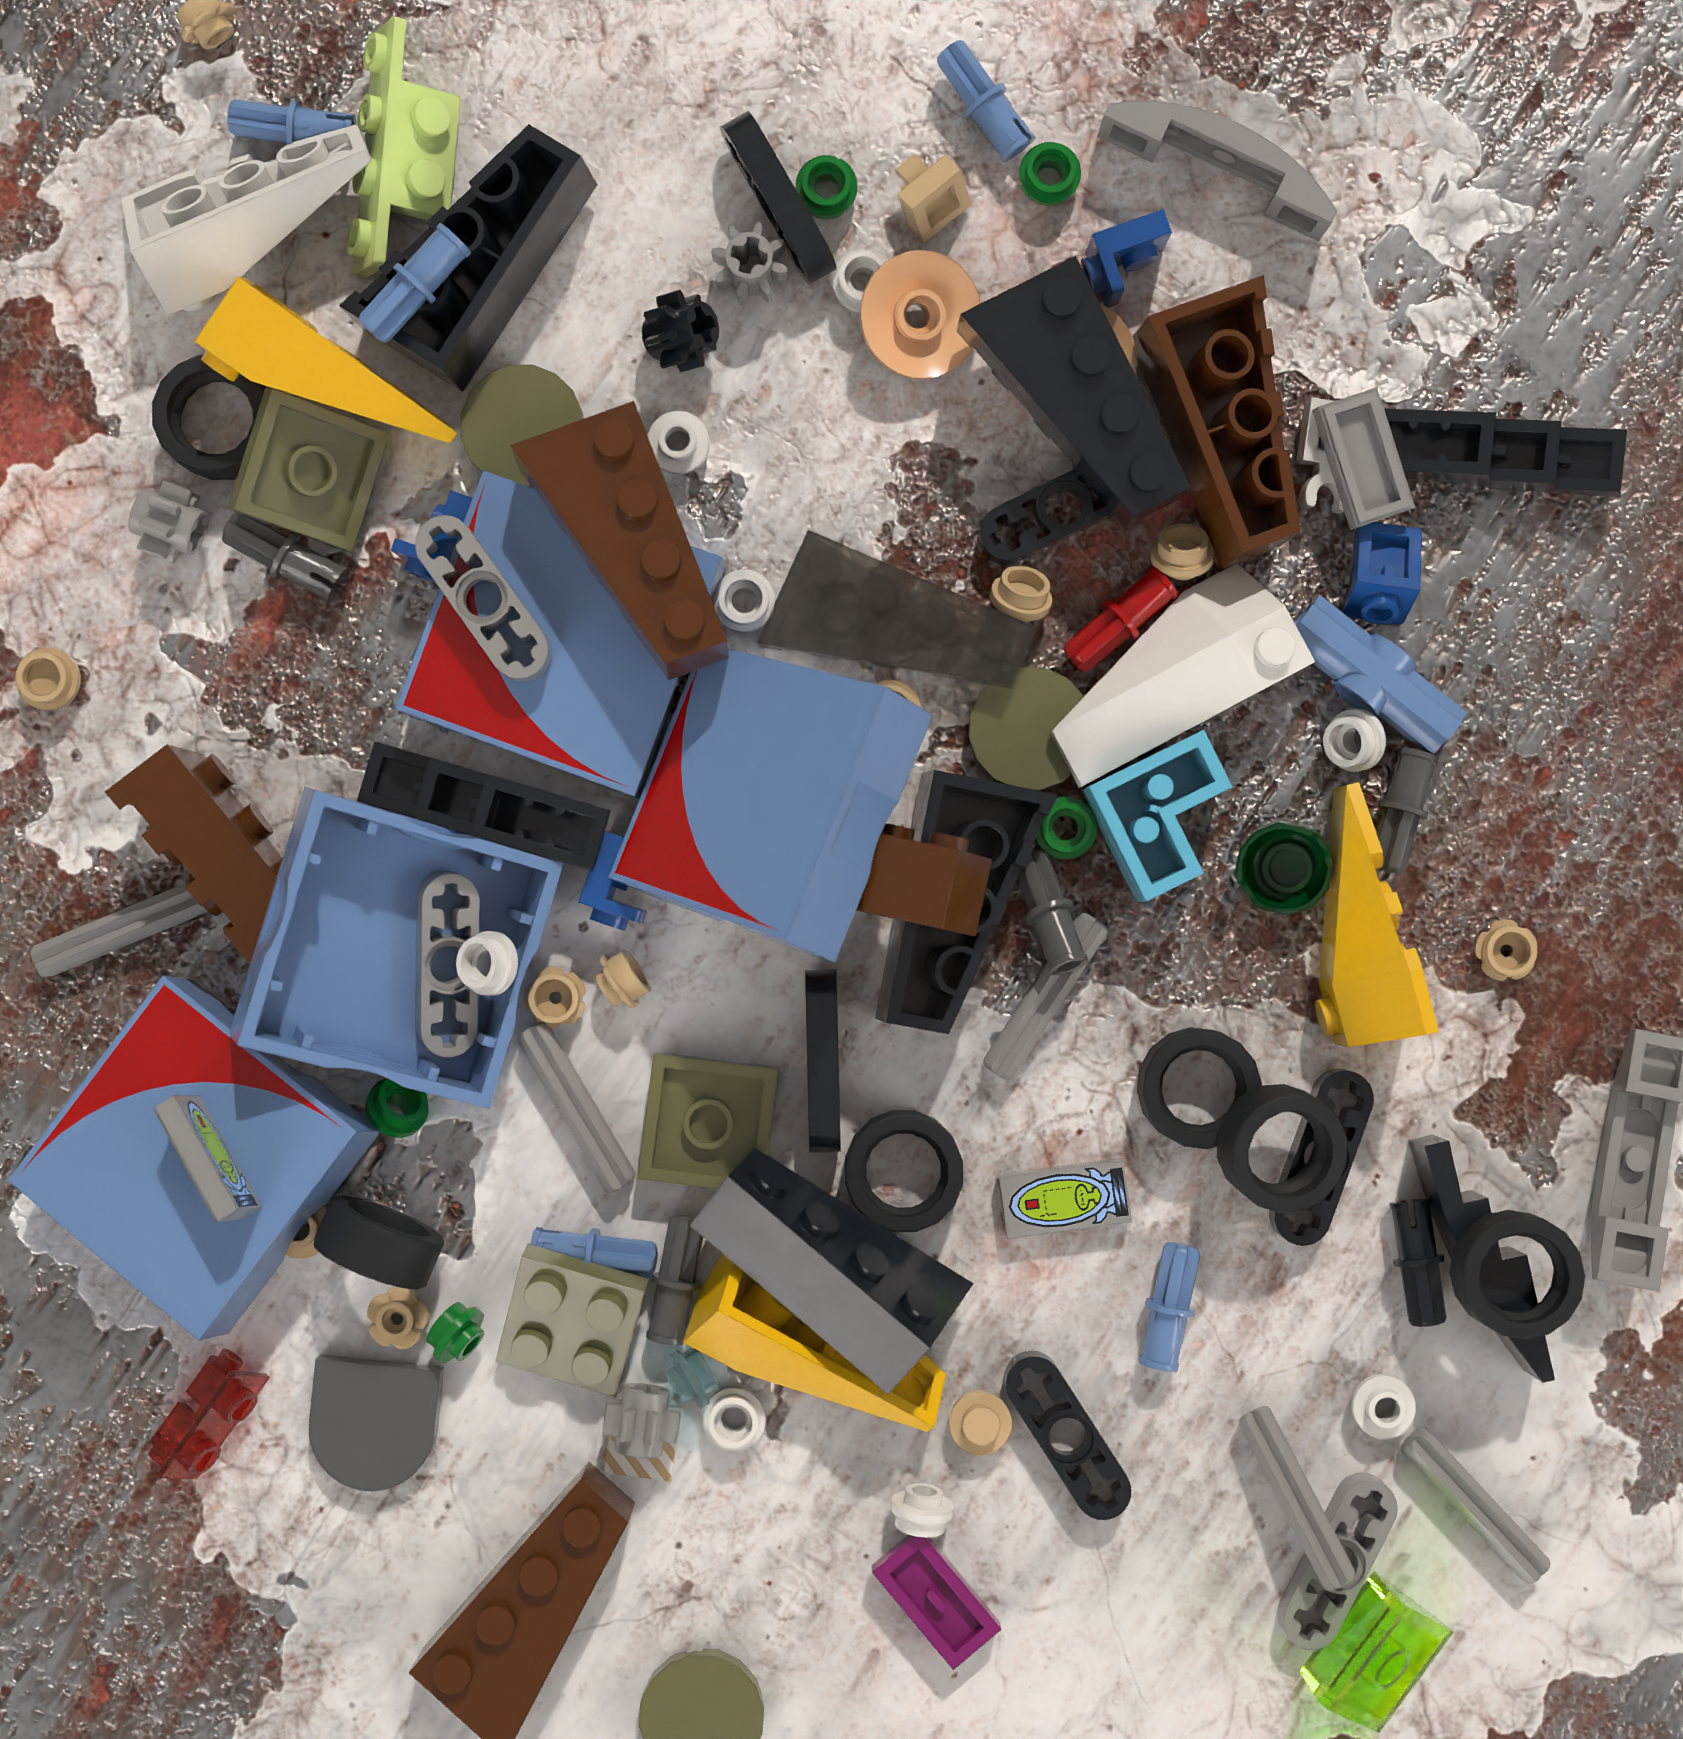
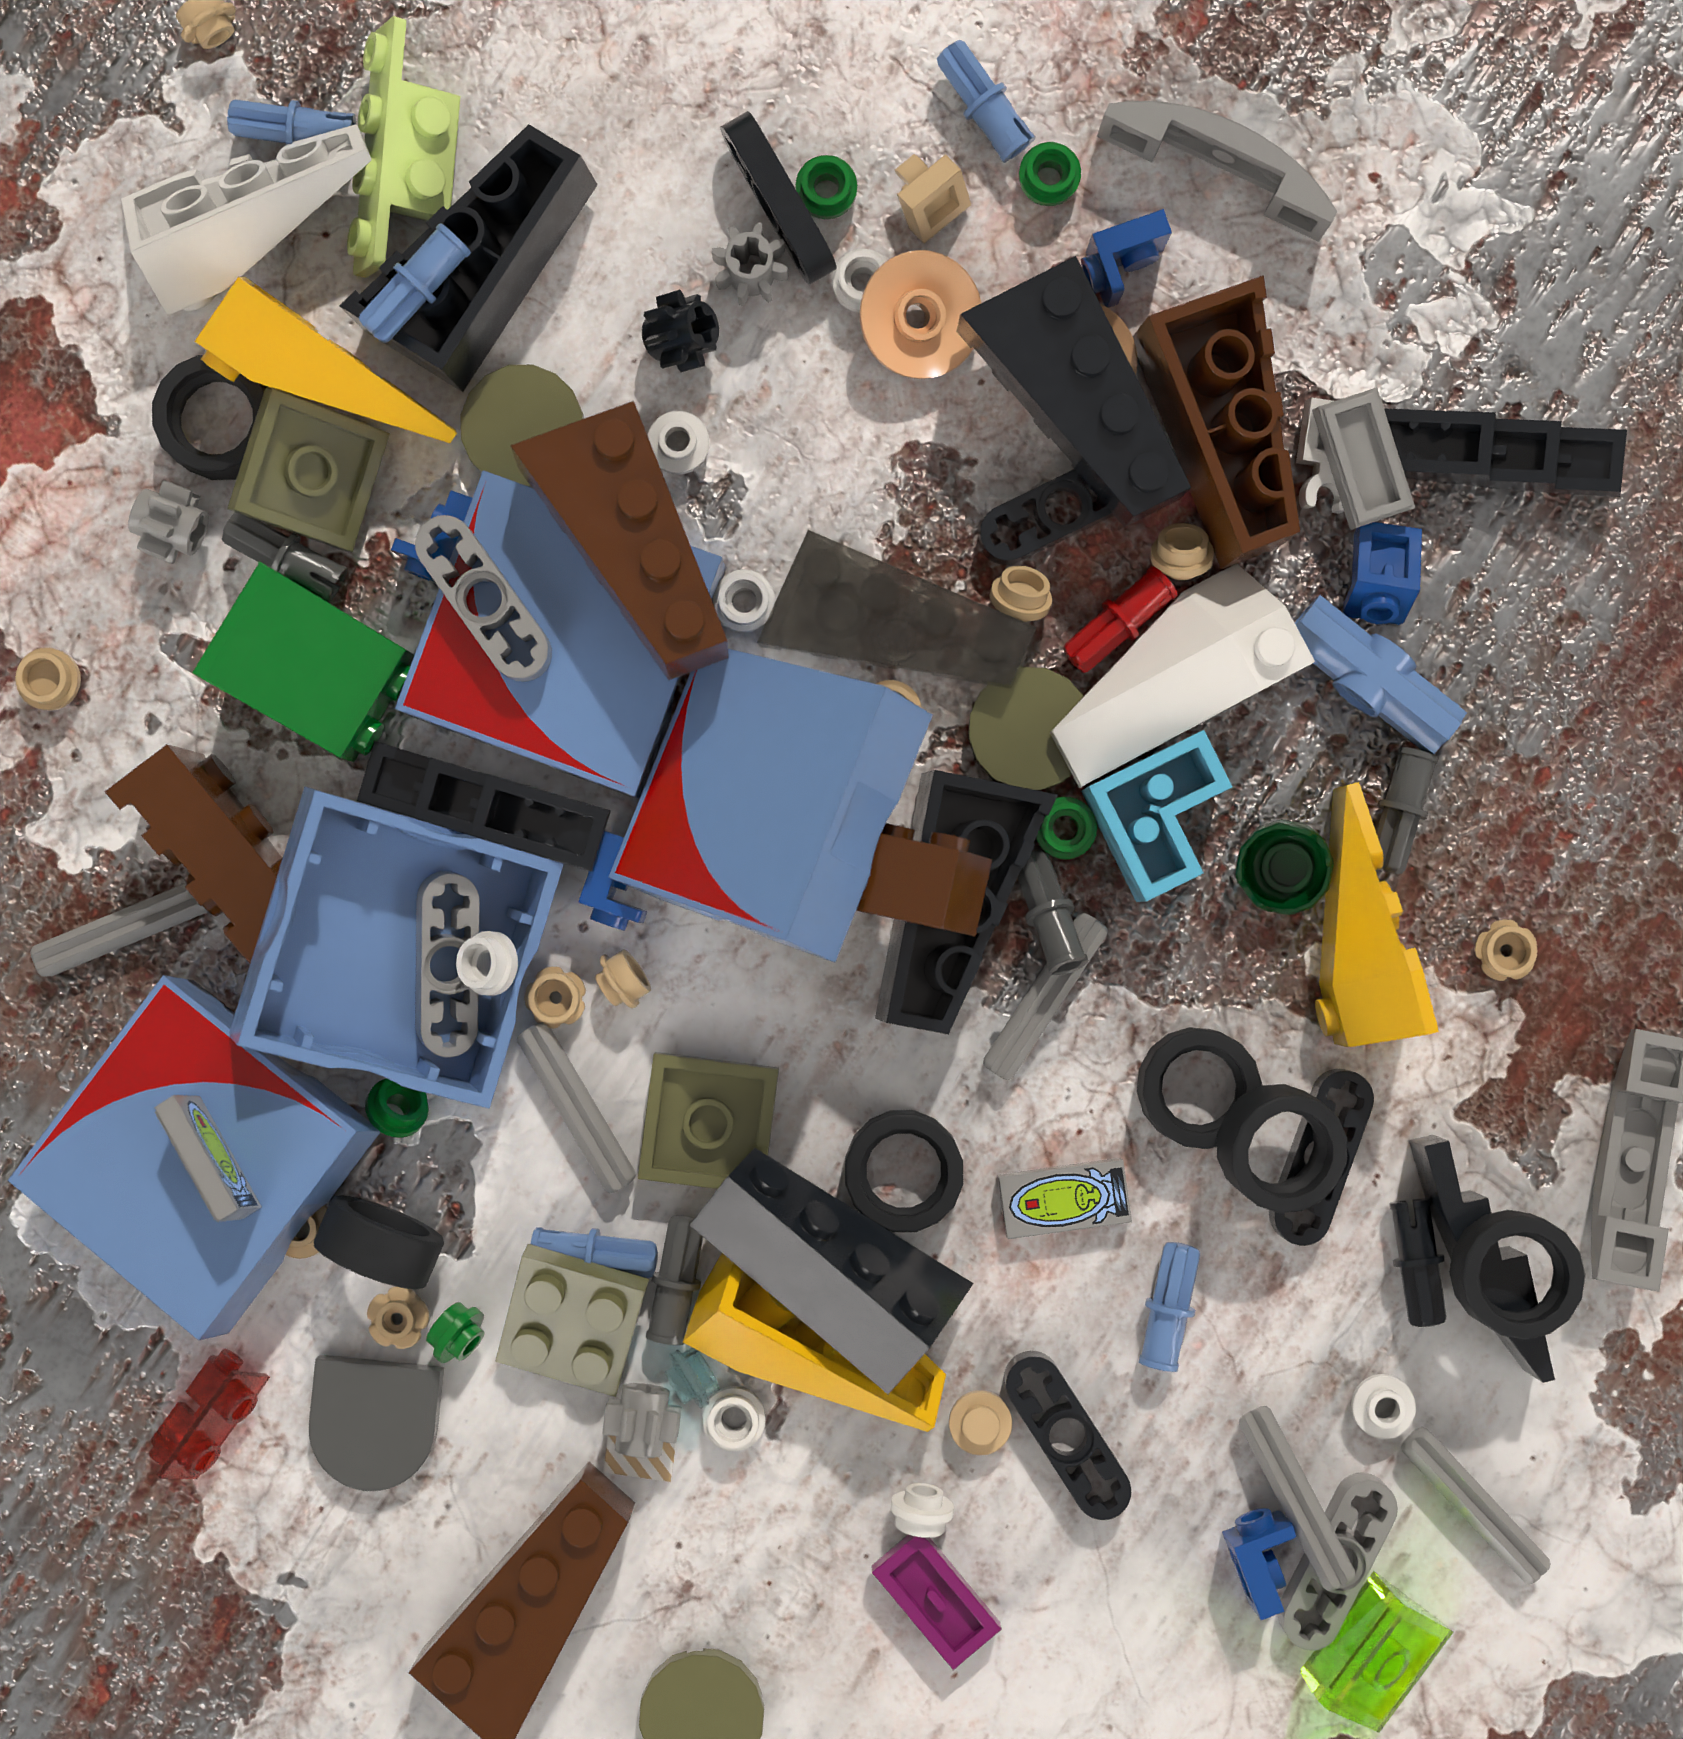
(306, 664): none -> green slope
(822, 1061): black beam -> none
(1256, 1569): none -> blue bracket
(1340, 743): white plate -> none

